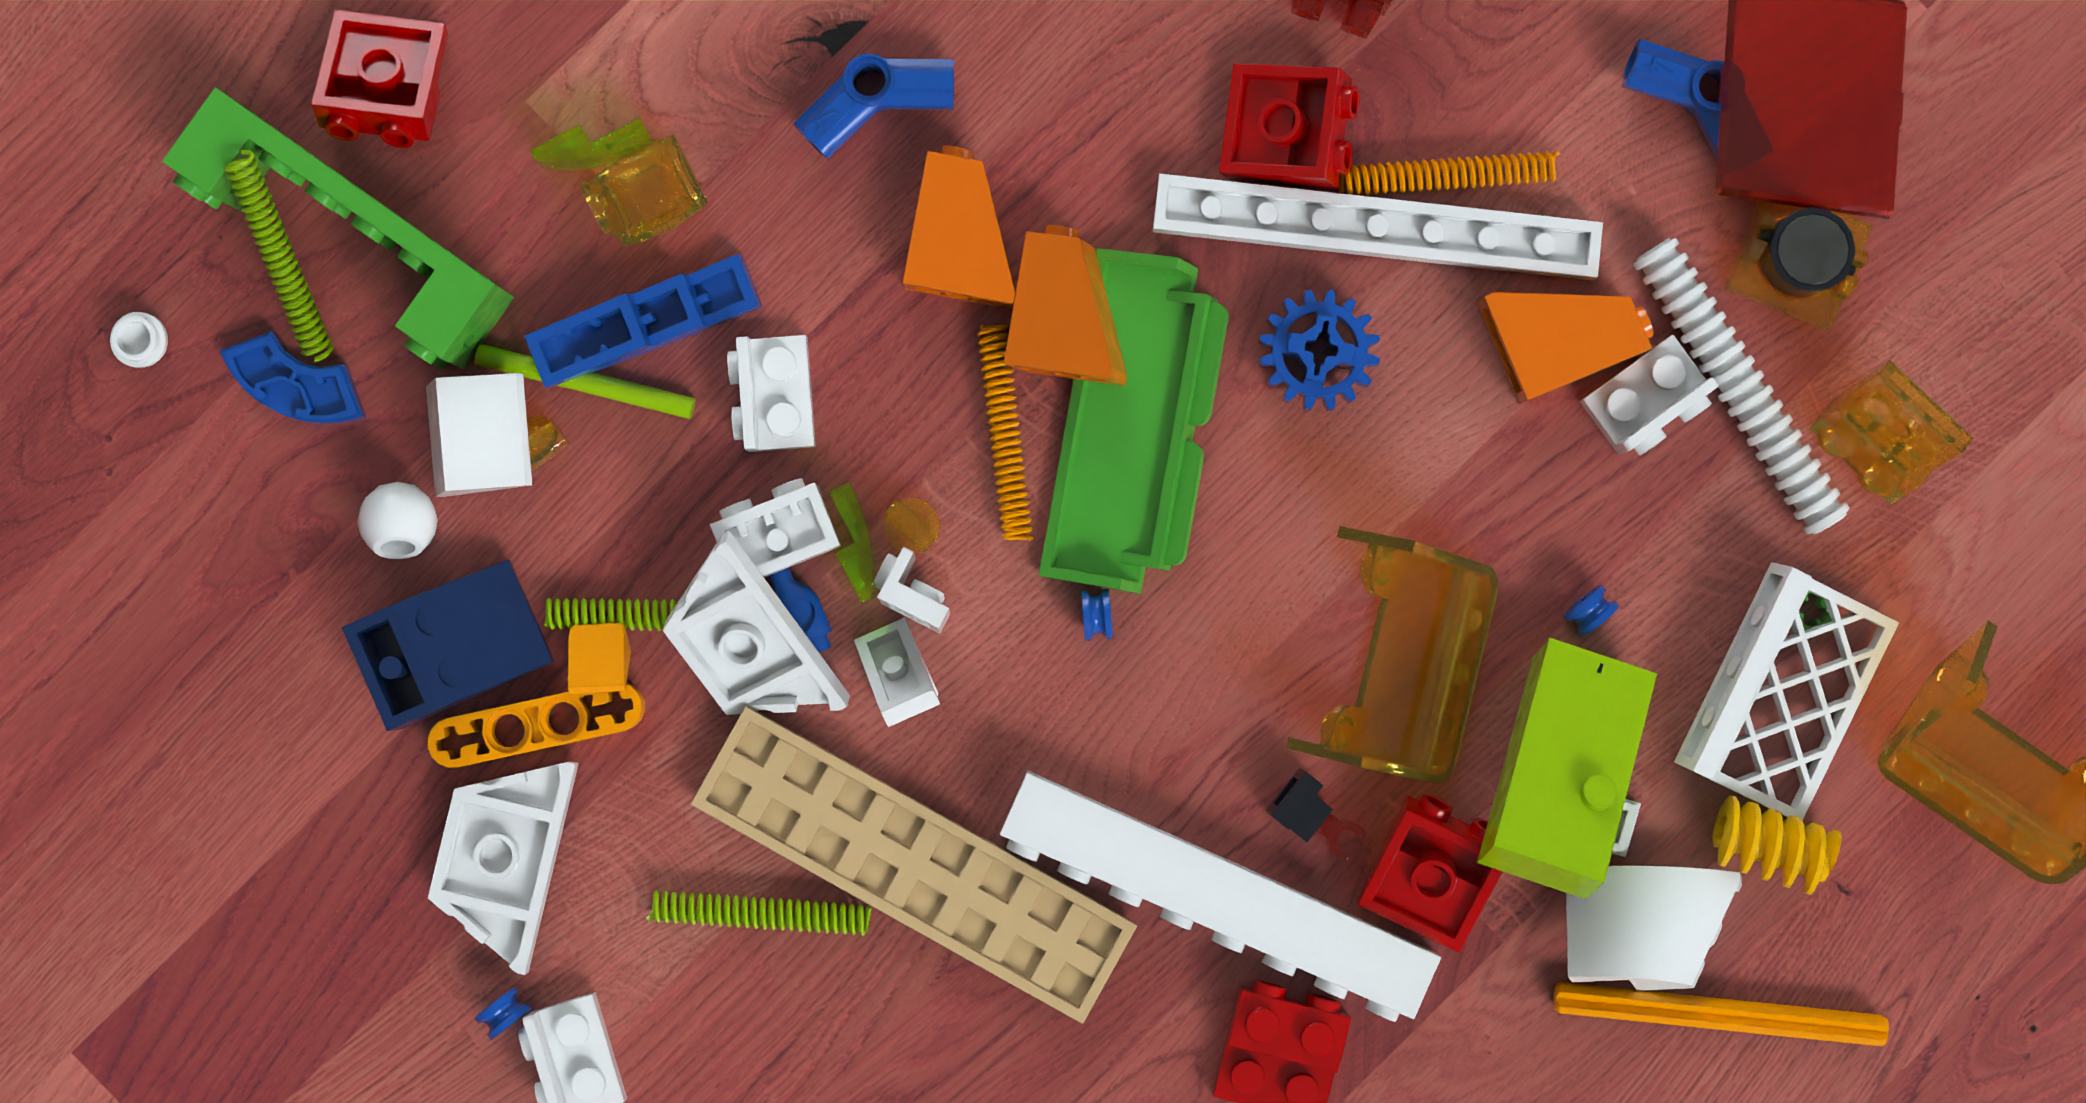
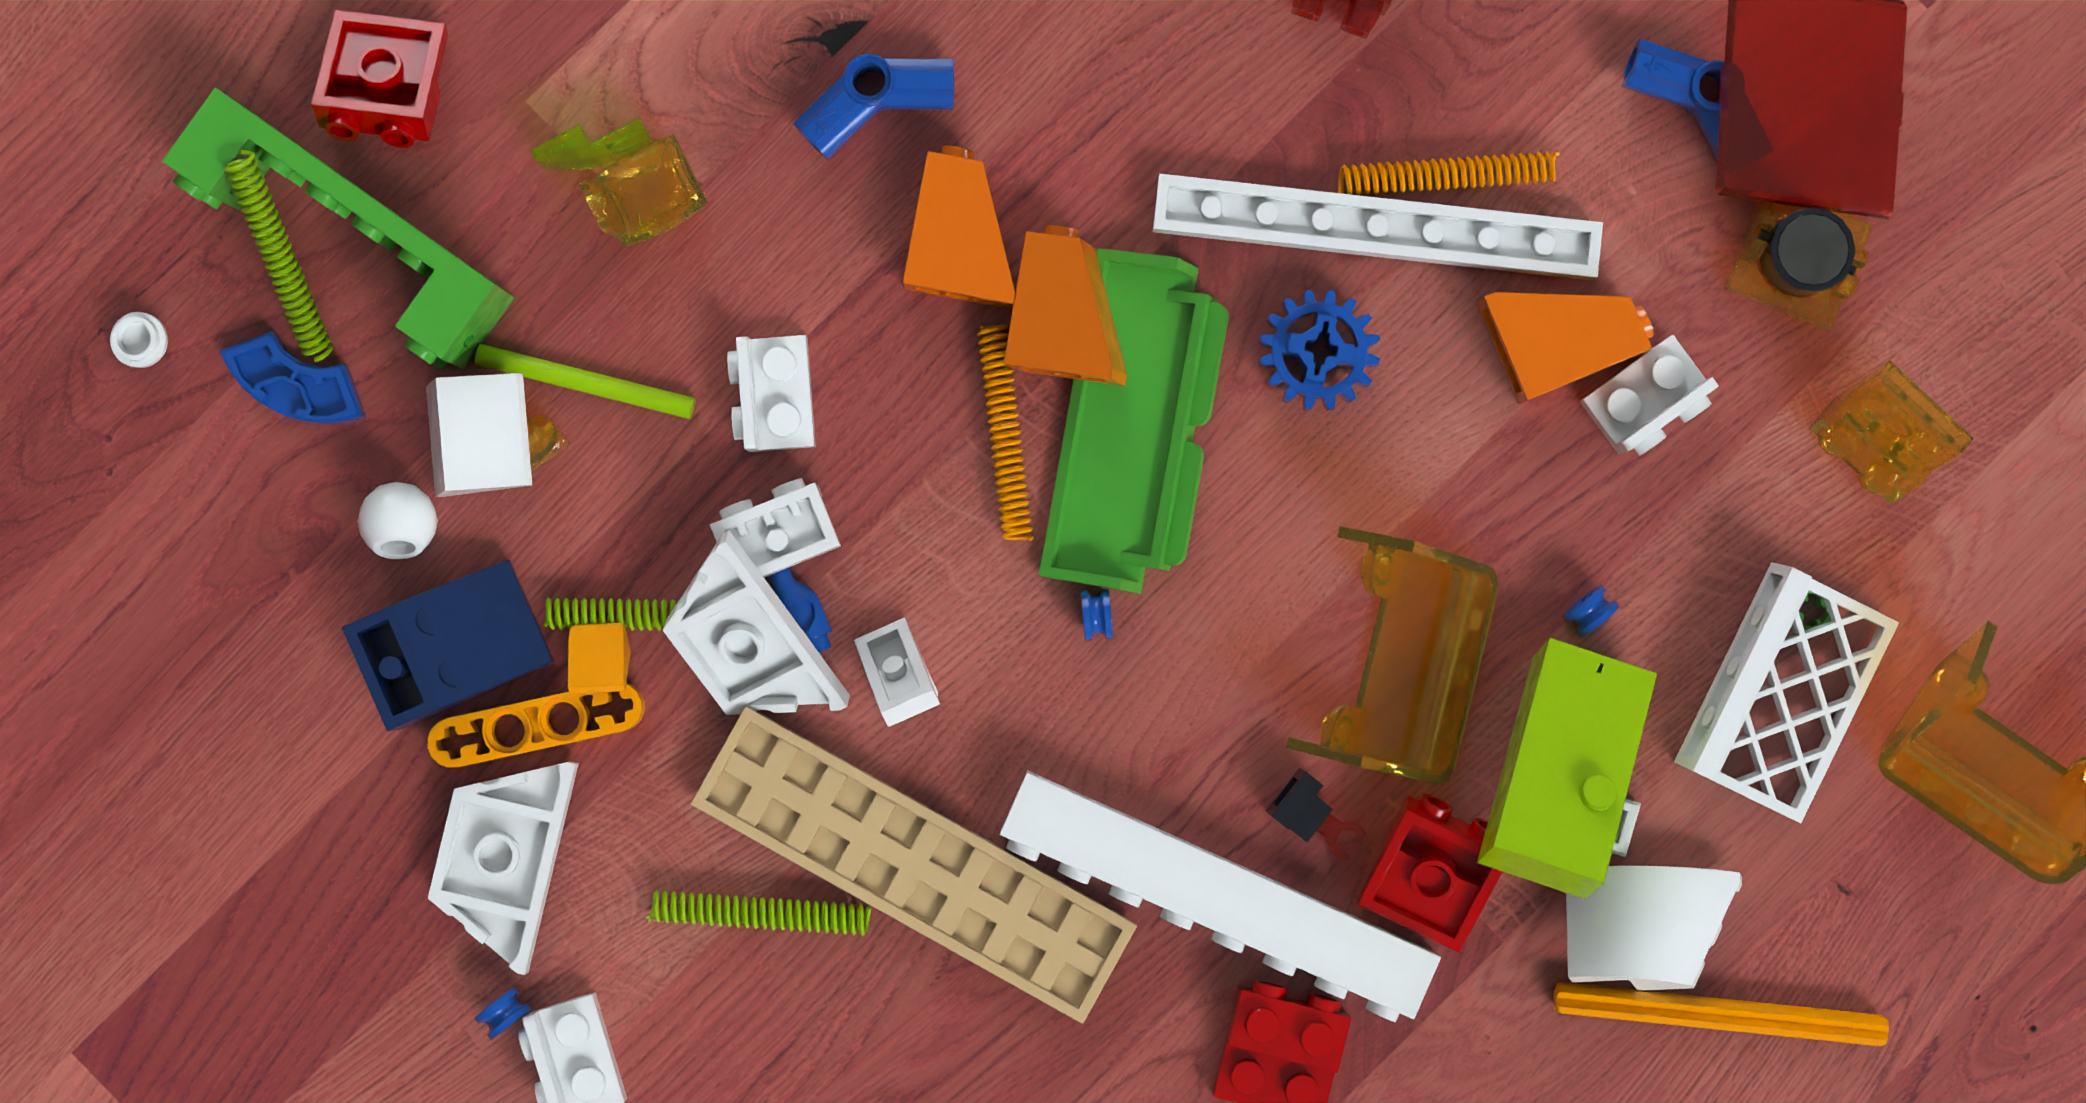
(643, 321): blue slope -> none
(859, 557): clear neon green slope -> none
(911, 525): clear yellow plate -> none
(919, 601): white bracket -> none
(1288, 124): red plate -> none
(1742, 387): white piece -> none
(1775, 843): yellow piece -> none

